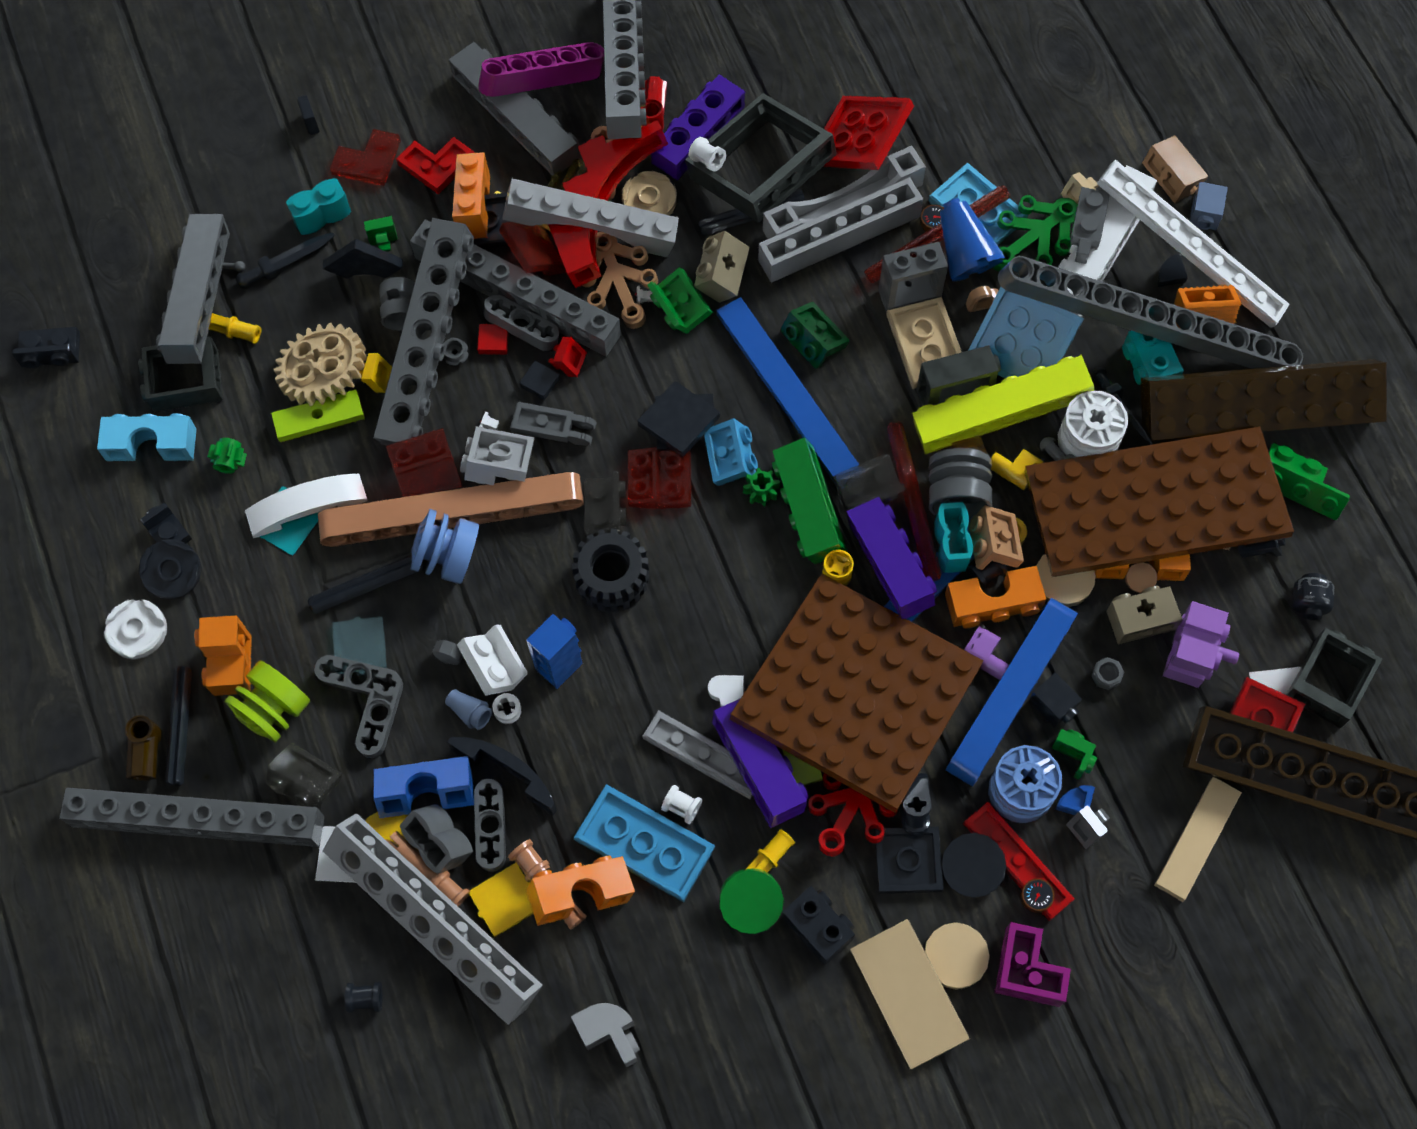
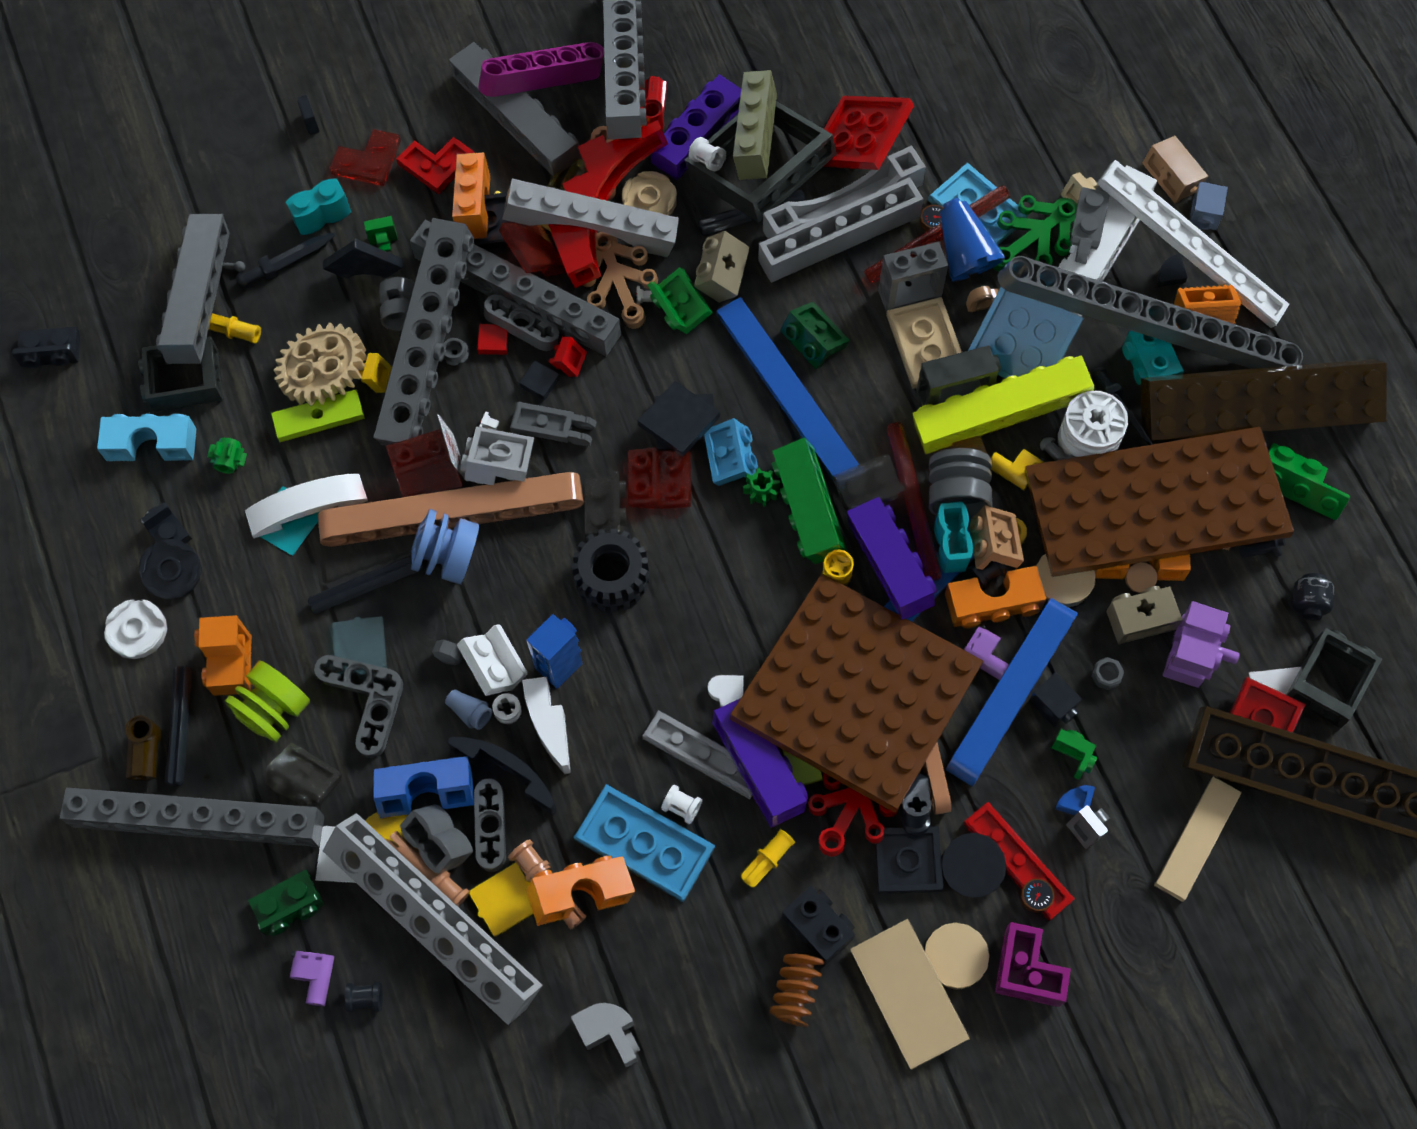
(285, 903): none -> dark green bracket
(315, 969): none -> medium lavender piece
(452, 446): none -> clear sticker
(547, 721): none -> white slope
(751, 900): green tile -> none
(755, 125): none -> olive brick
(795, 988): none -> dark orange piece
(937, 783): none -> nougat beam
(1020, 801): medium blue wheel -> none

